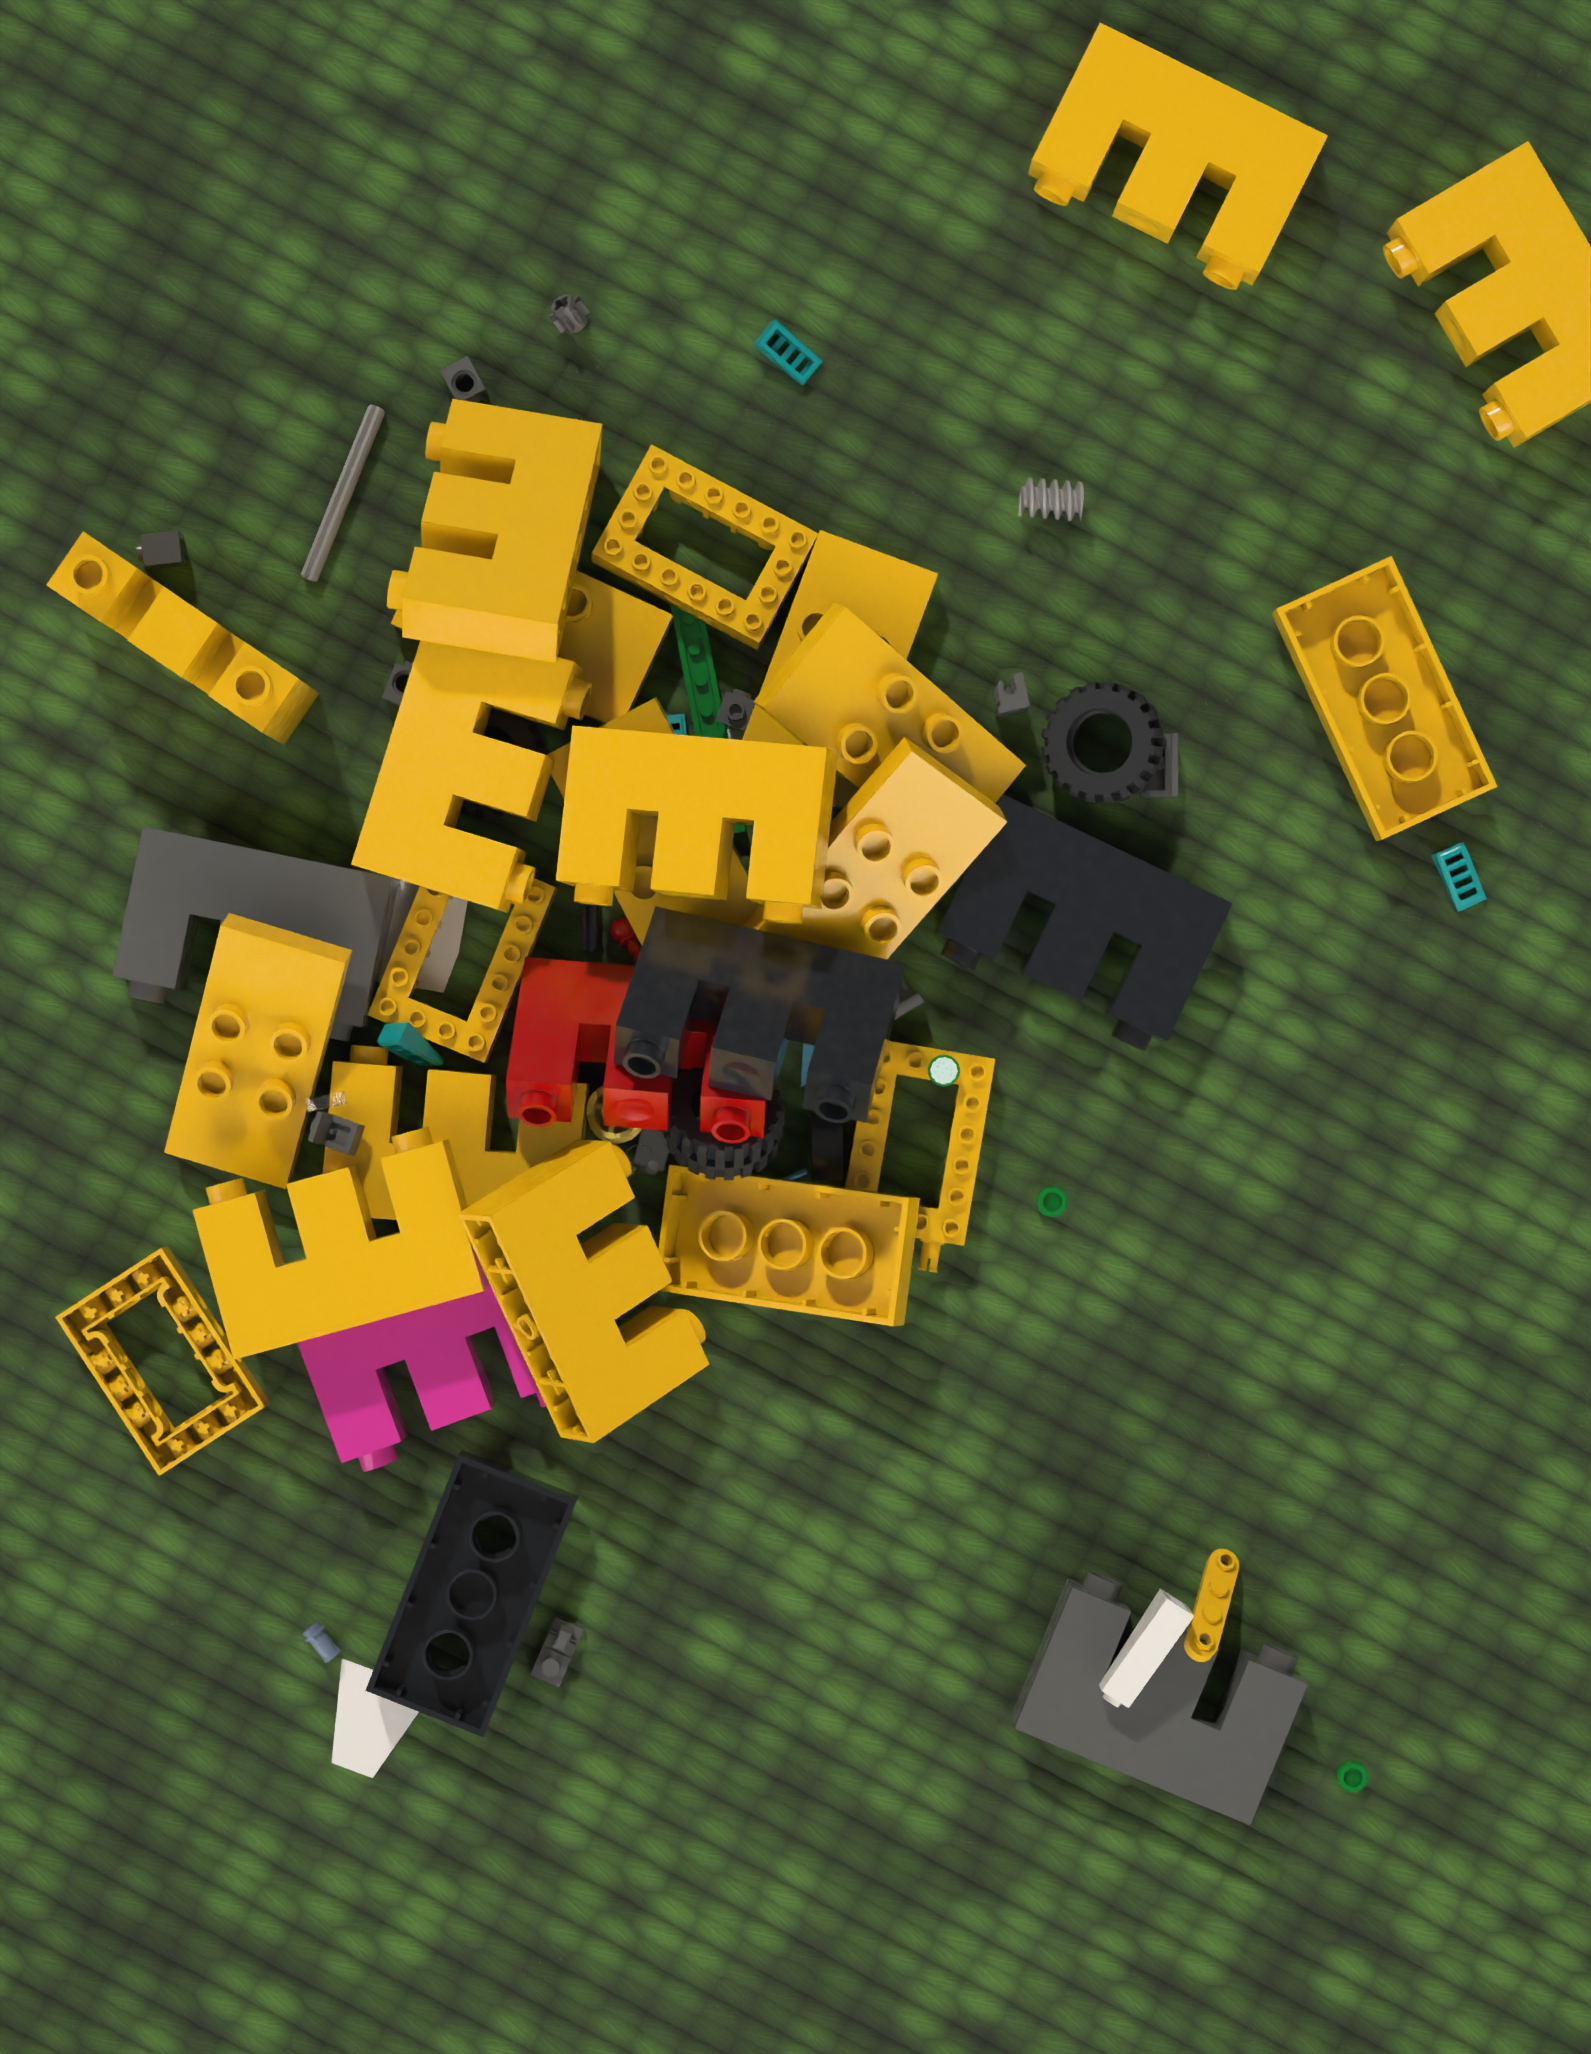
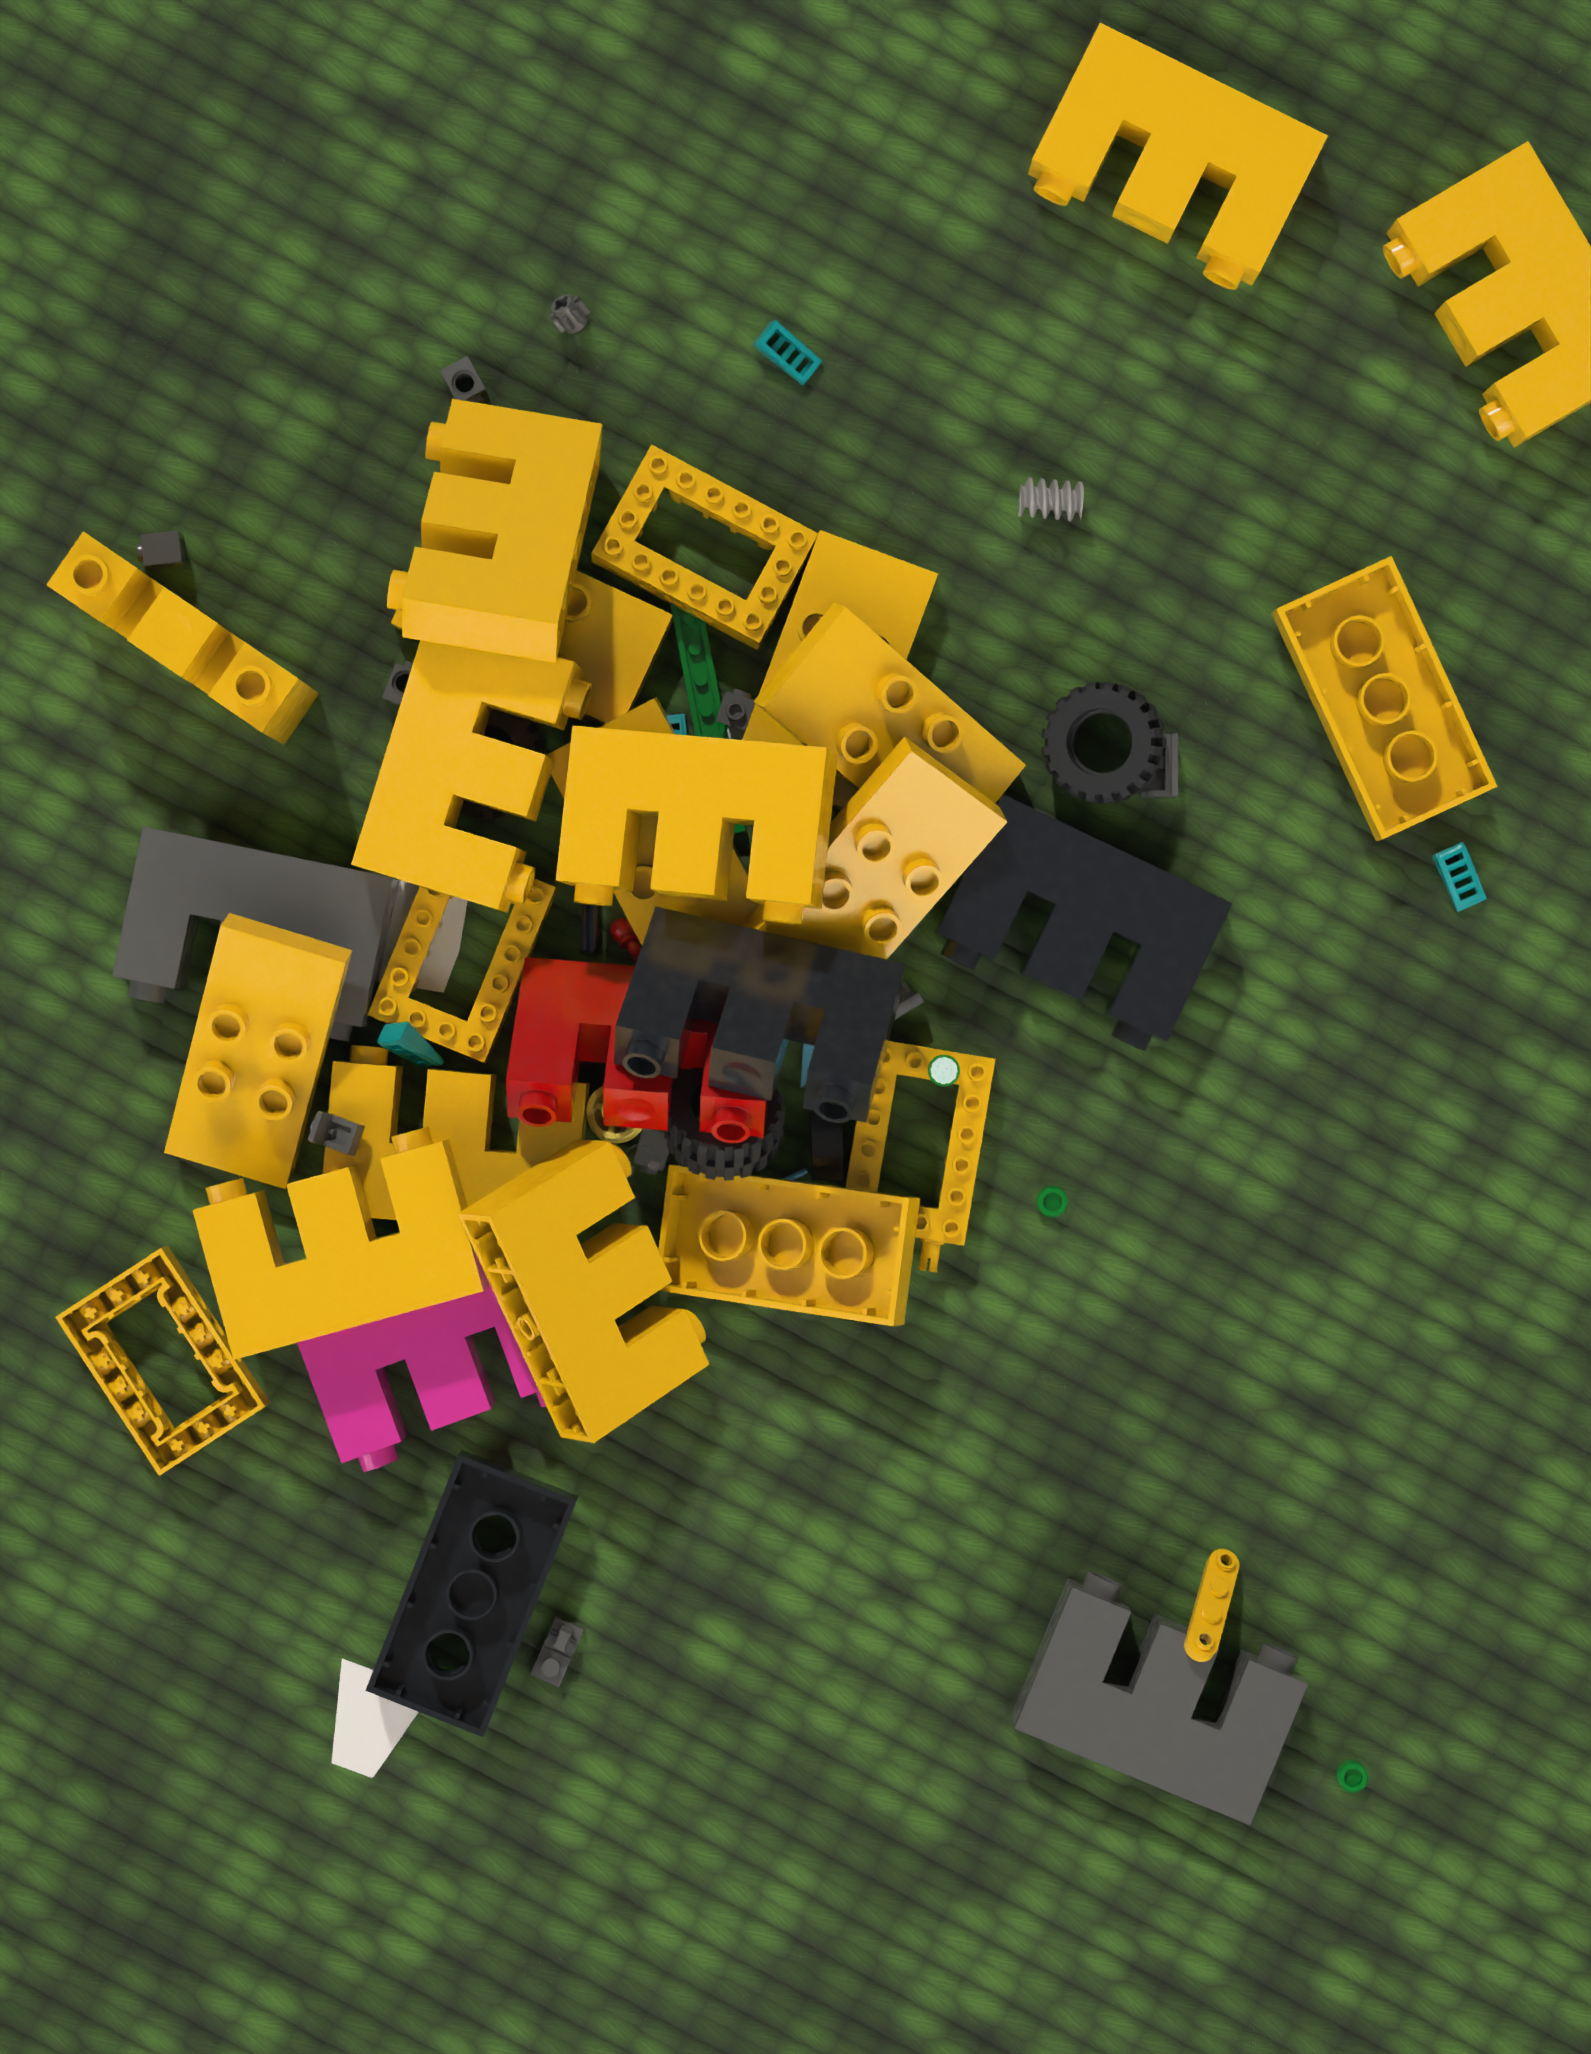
(321, 1641): sand blue pin -> none
(323, 1102): clear piece -> none
(342, 493): light grey axle -> none
(1013, 699): dark grey hinge -> none
(1145, 1649): white slope -> none

